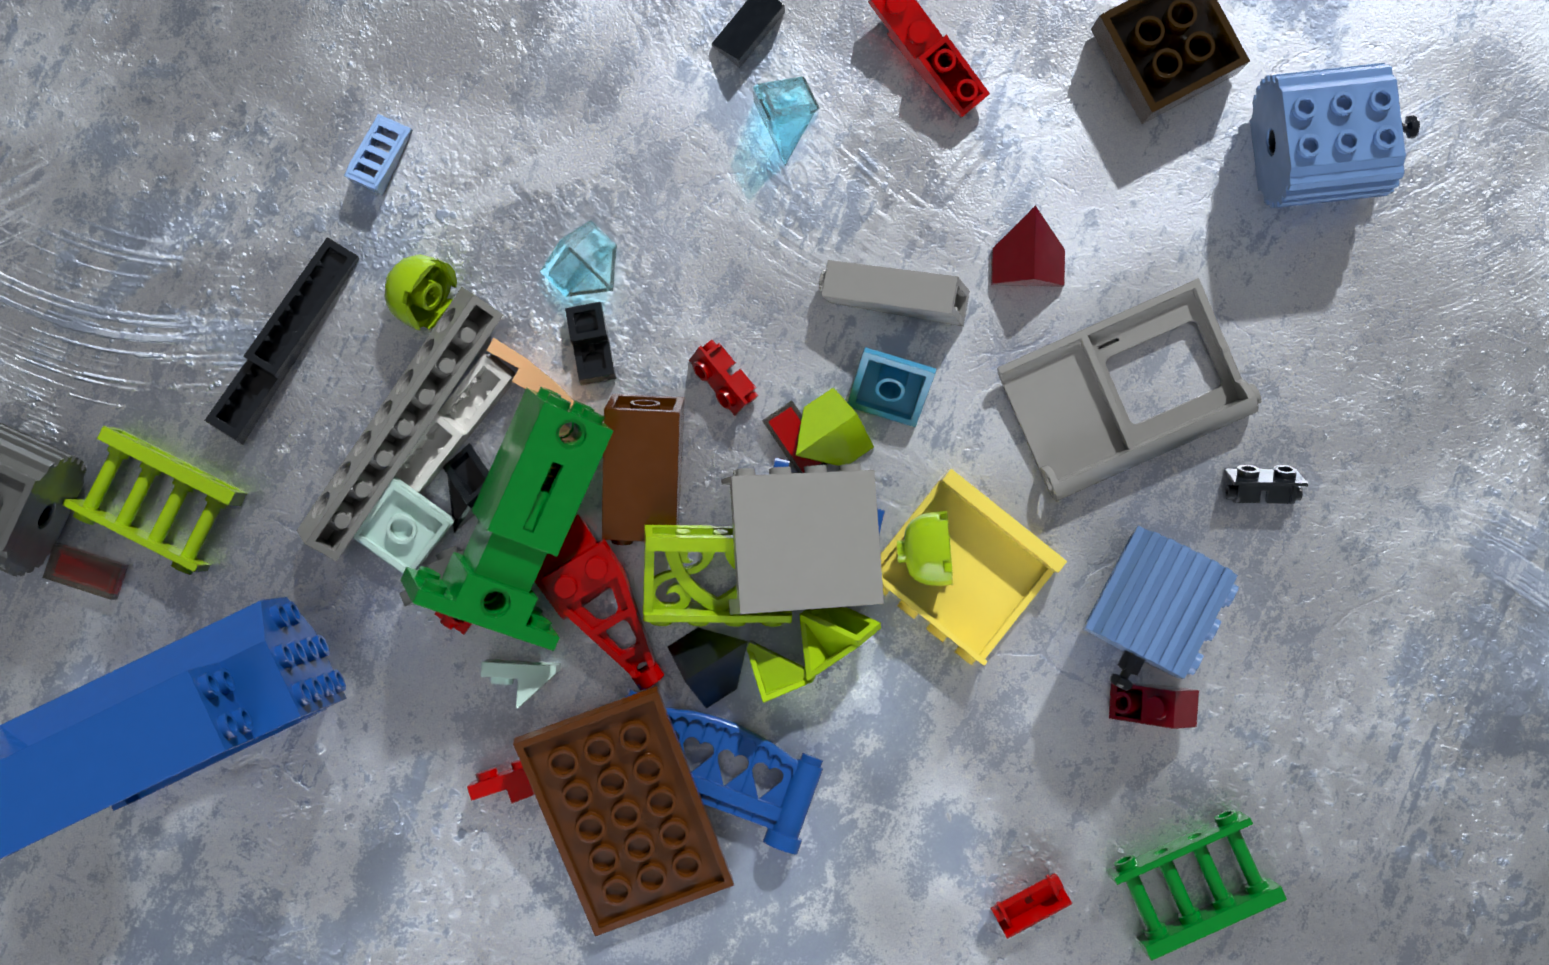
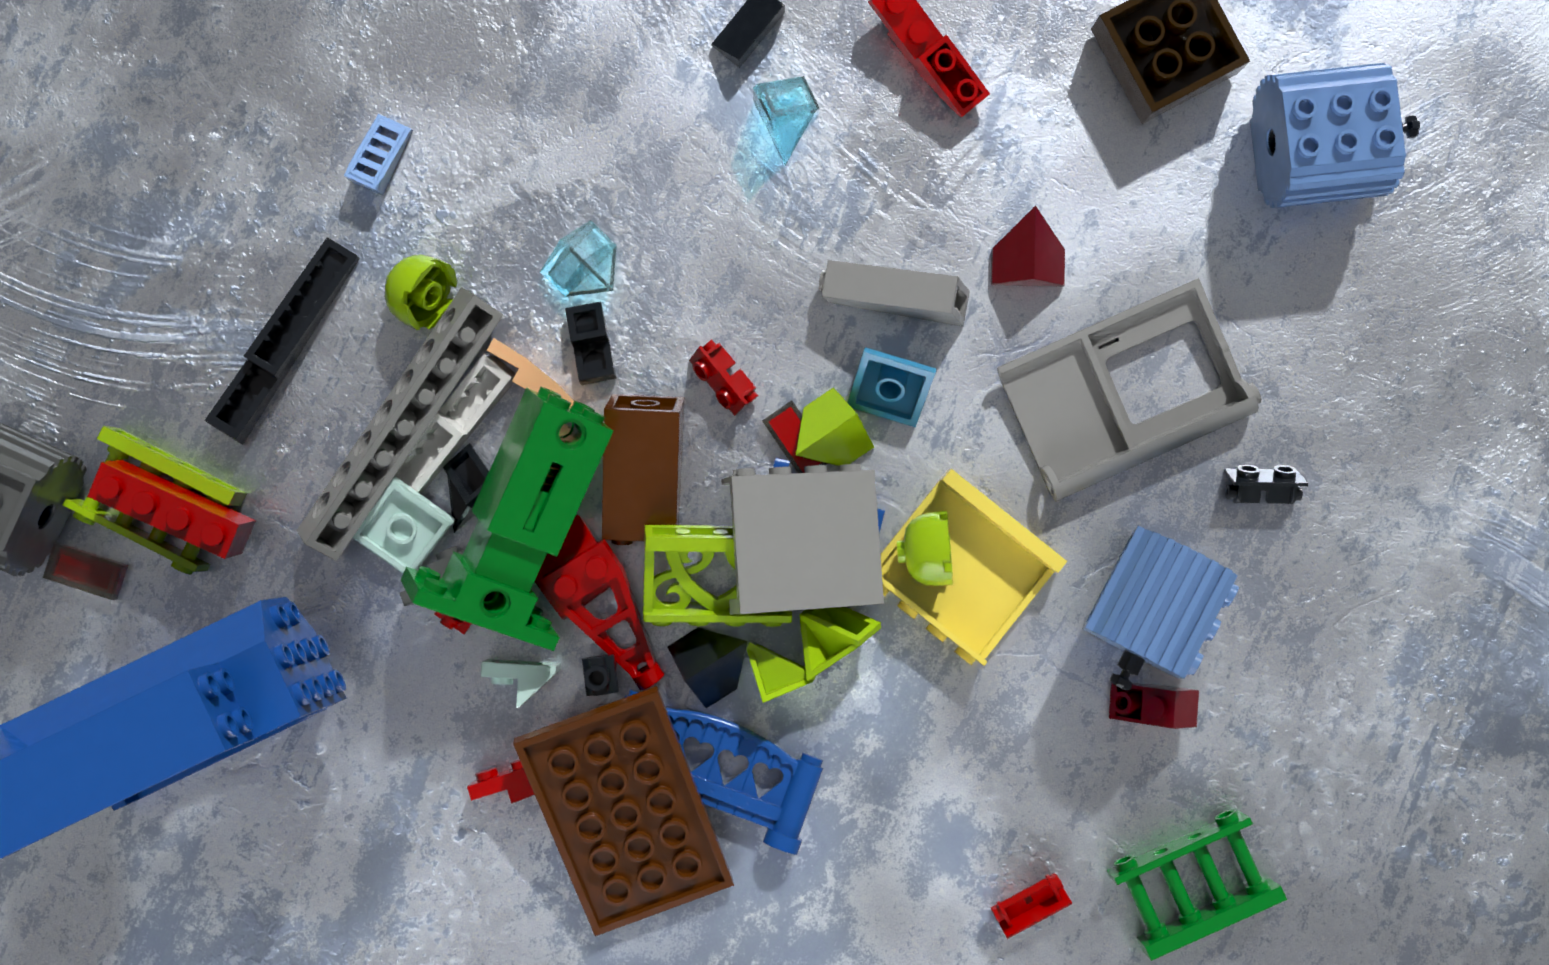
(171, 508): none -> red brick
(600, 675): none -> black axle

